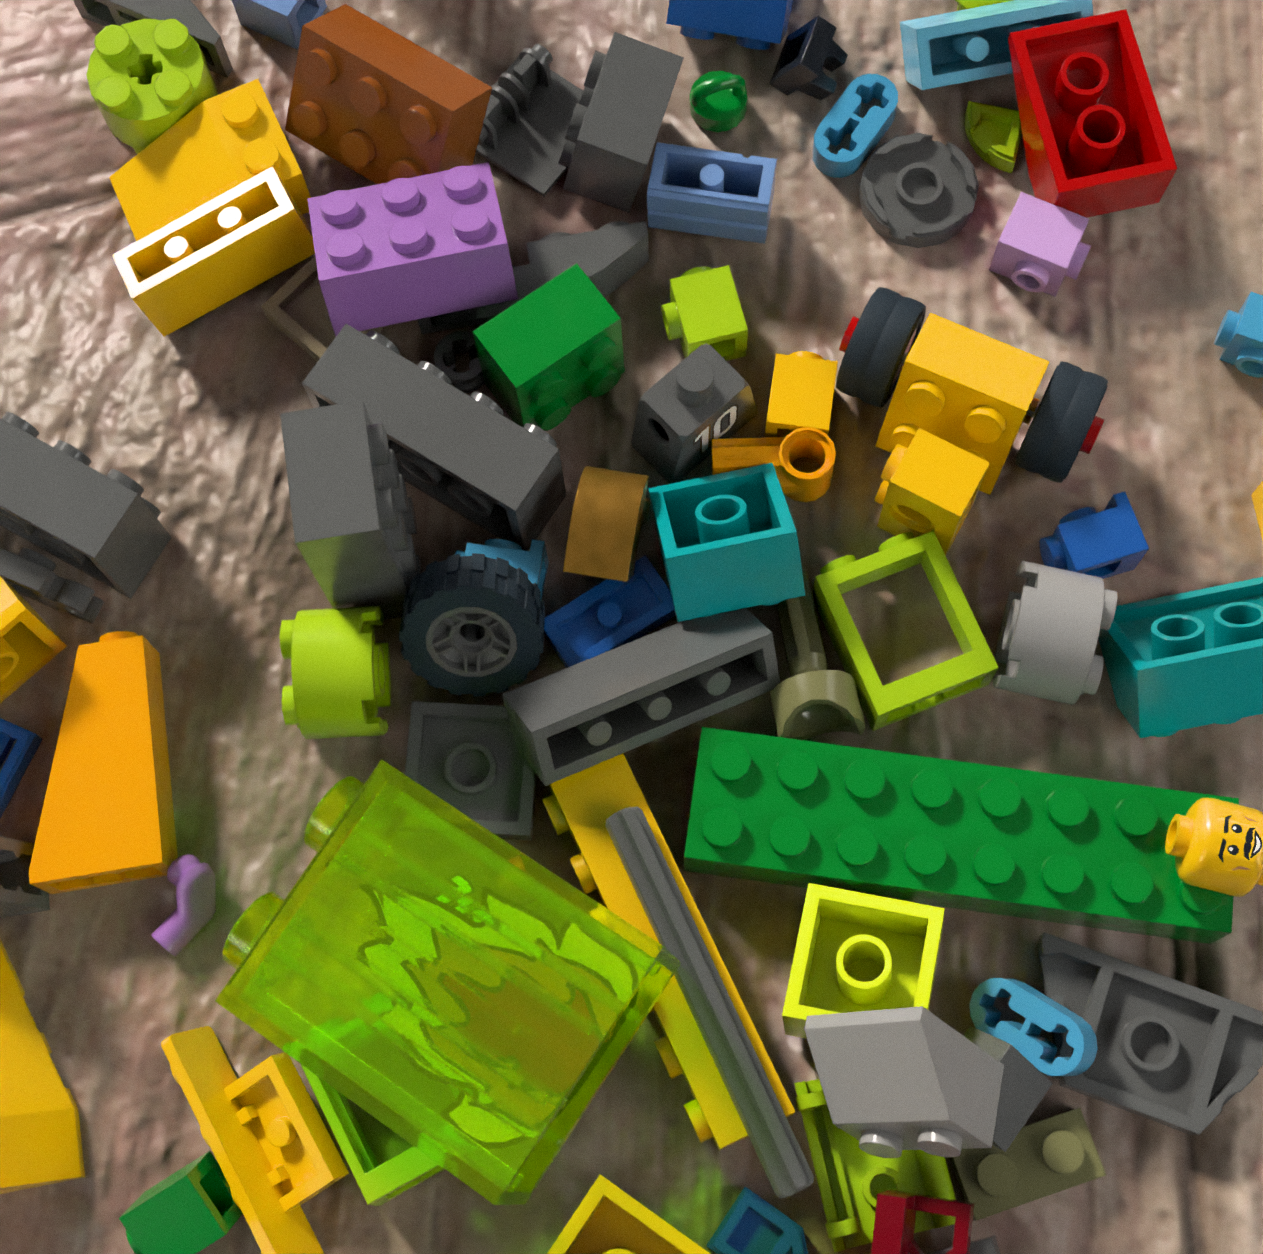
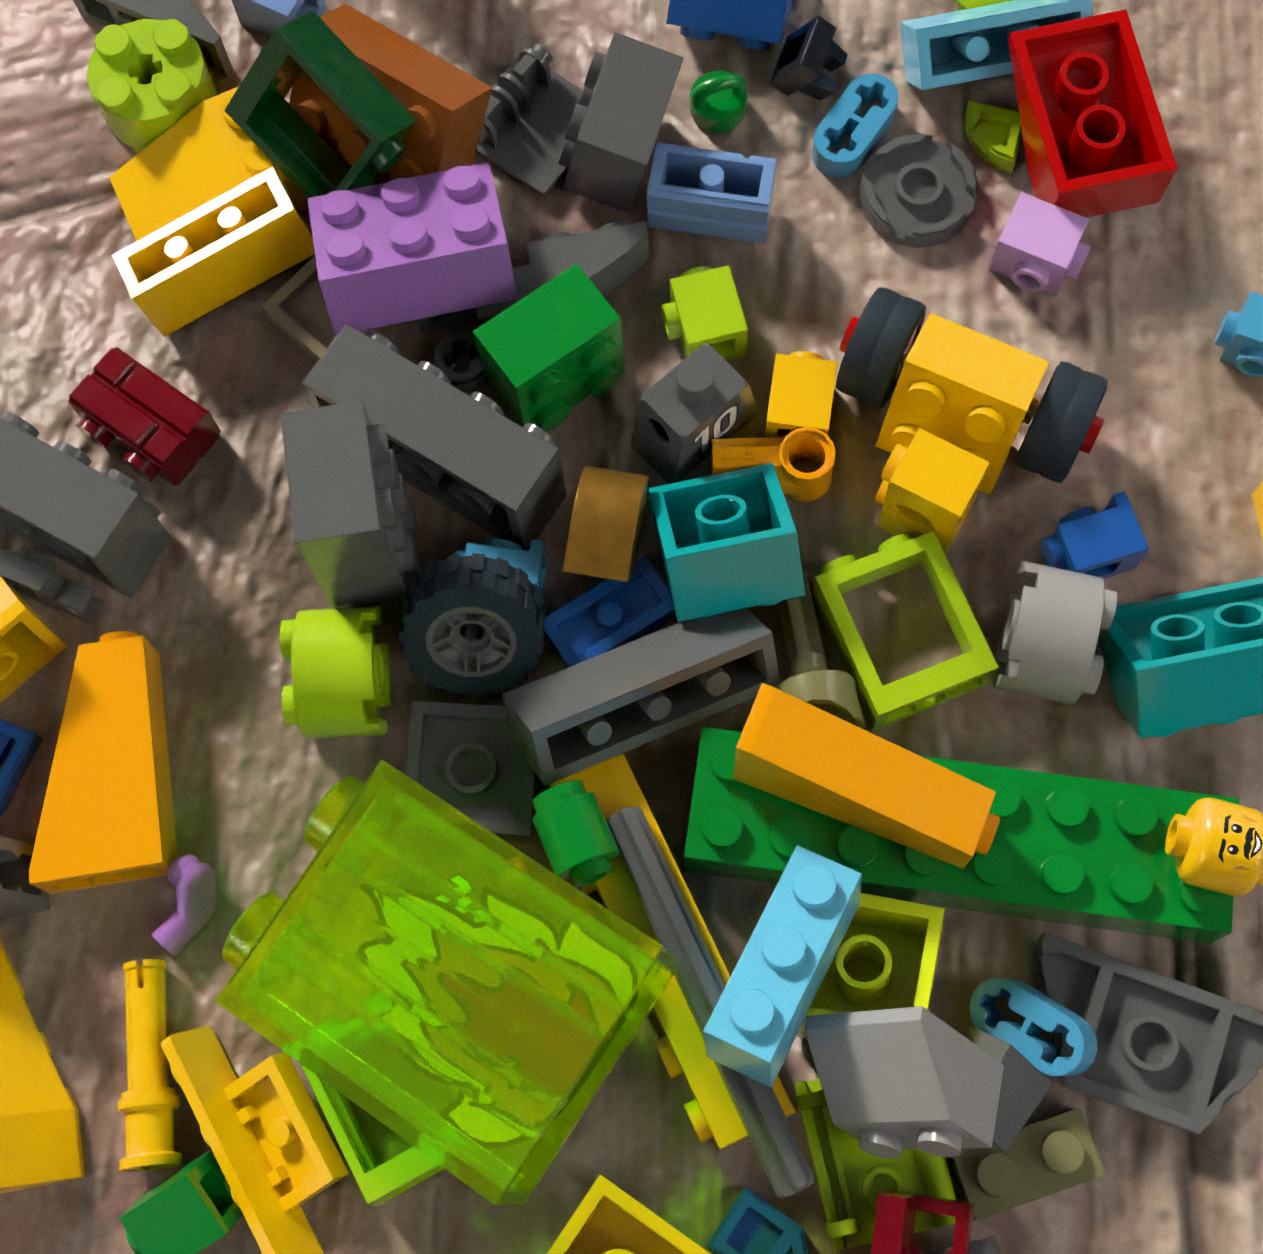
(143, 417): none -> dark red brick
(149, 1099): none -> yellow pin
(288, 139): none -> dark green window
(574, 833): none -> green brick
(783, 966): none -> medium azure brick
(862, 779): none -> light orange slope

